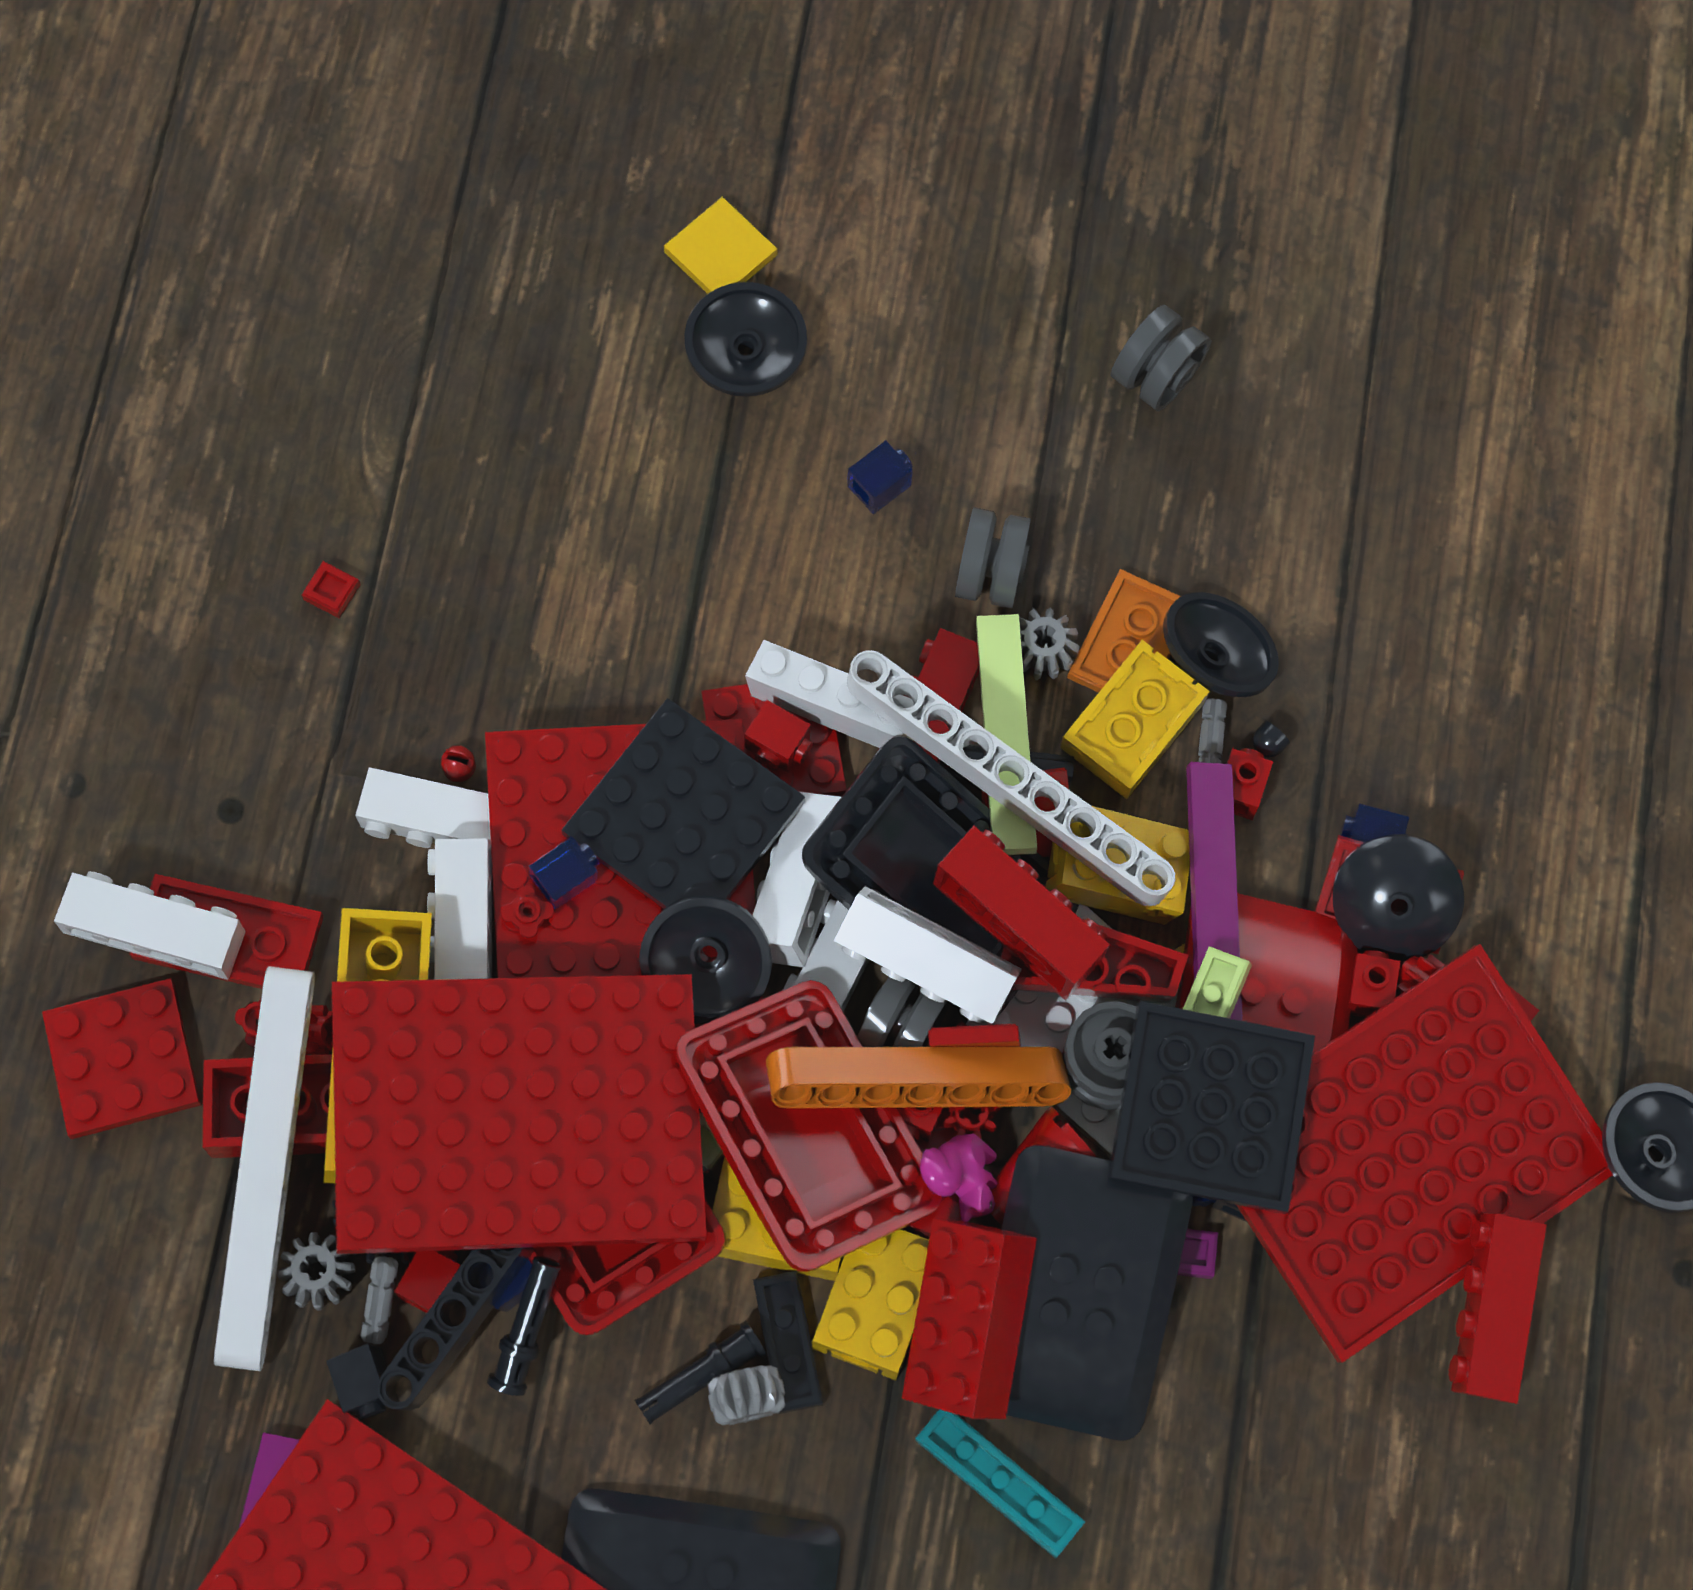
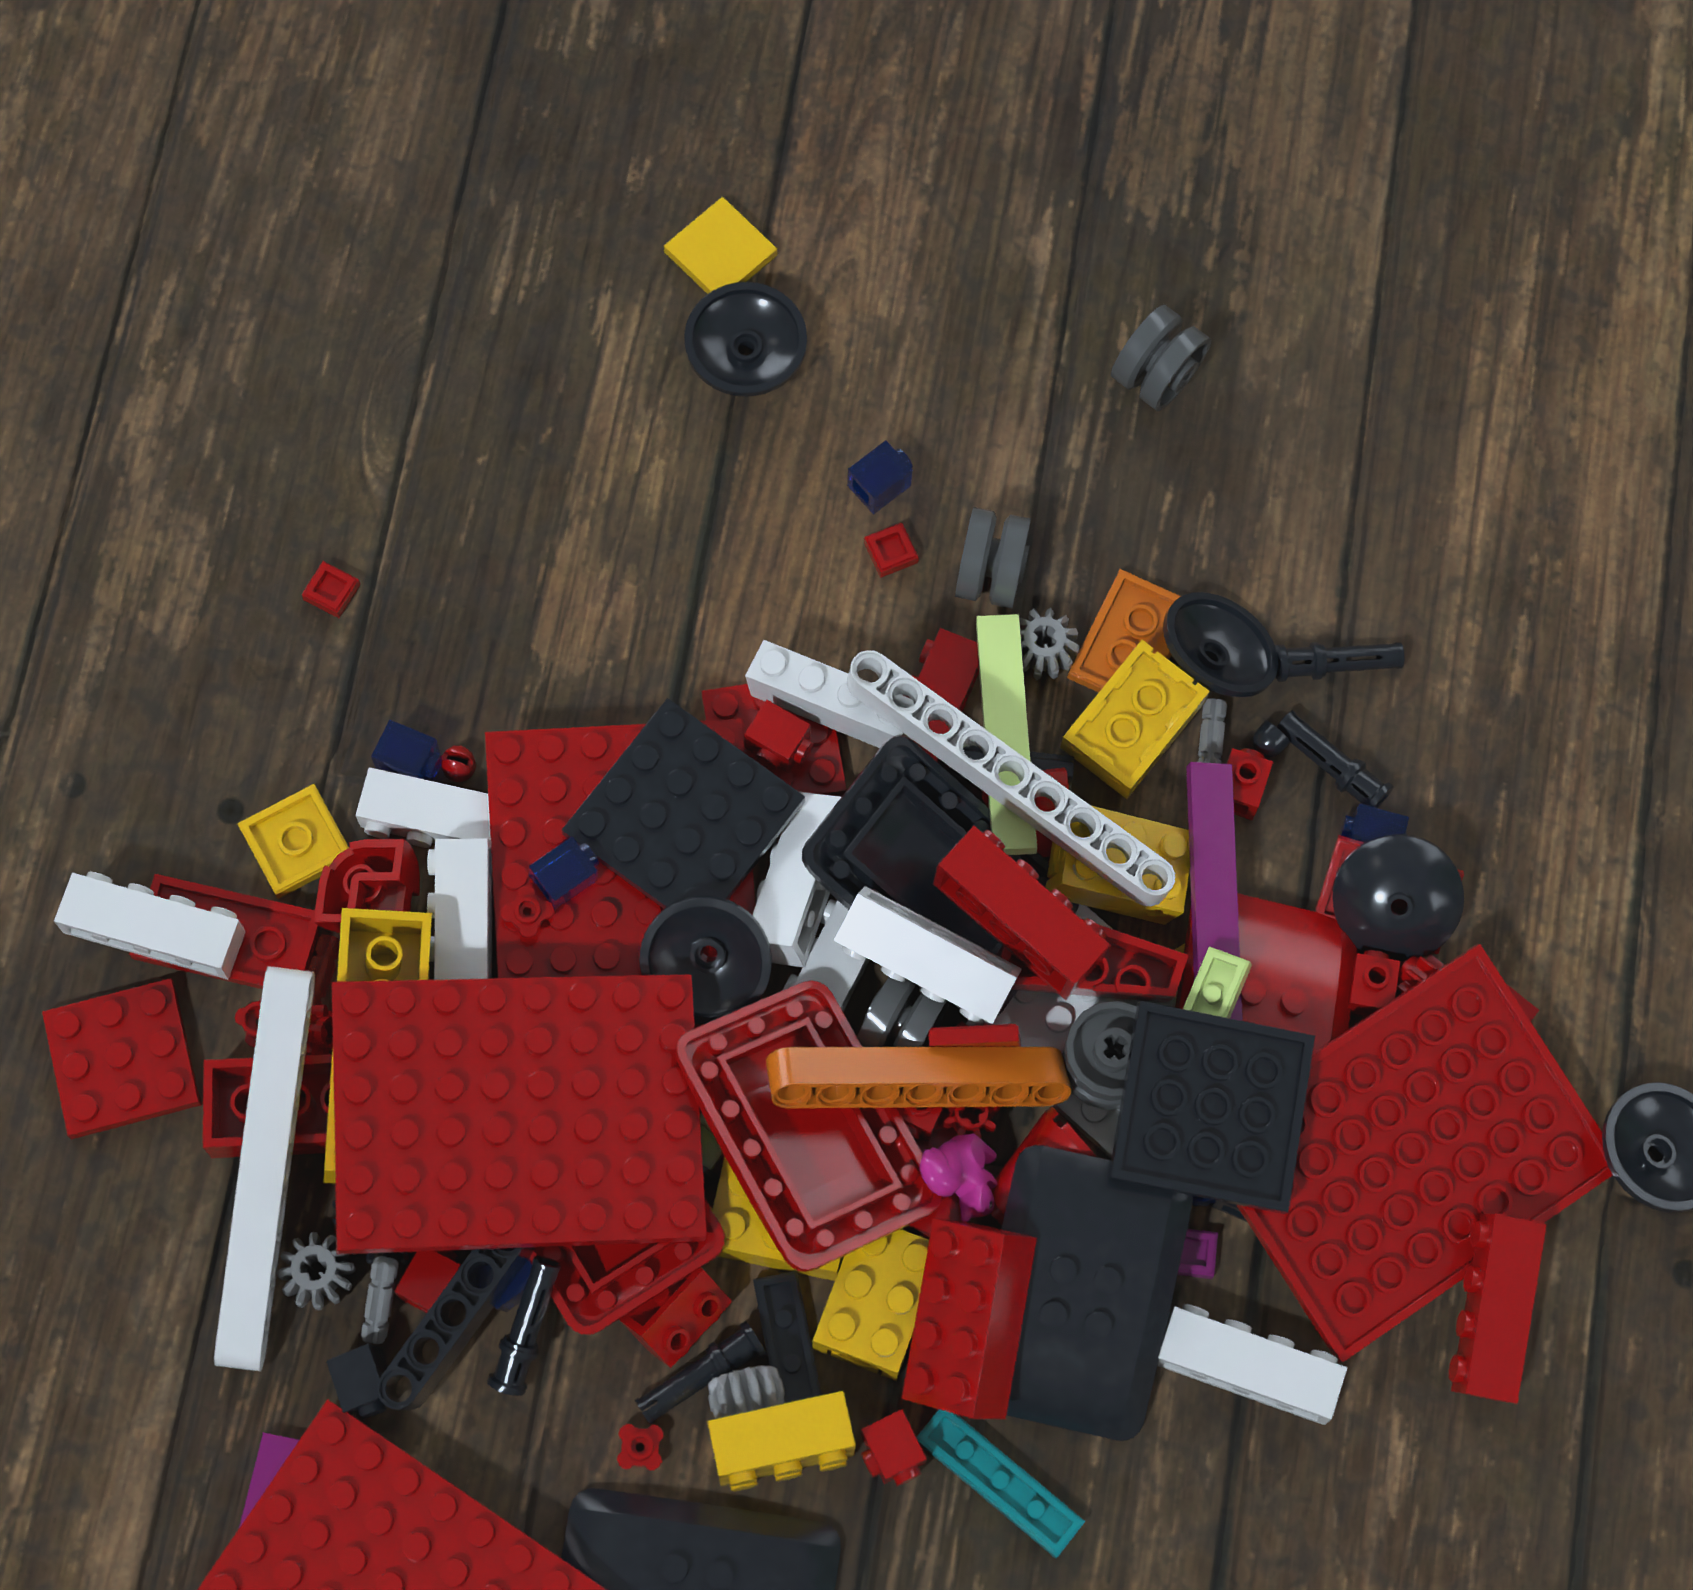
(293, 840): none -> yellow tile
(323, 965): none -> clear red axle
(370, 877): none -> red brick
(407, 752): none -> clear blue brick
(649, 1456): none -> red plate
(677, 1316): none -> red brick
(782, 1440): none -> yellow brick
(891, 550): none -> red tile
(892, 1449): none -> red brick
(1251, 1364): none -> white brick
(1316, 659): none -> black pin
(1349, 774): none -> black pin

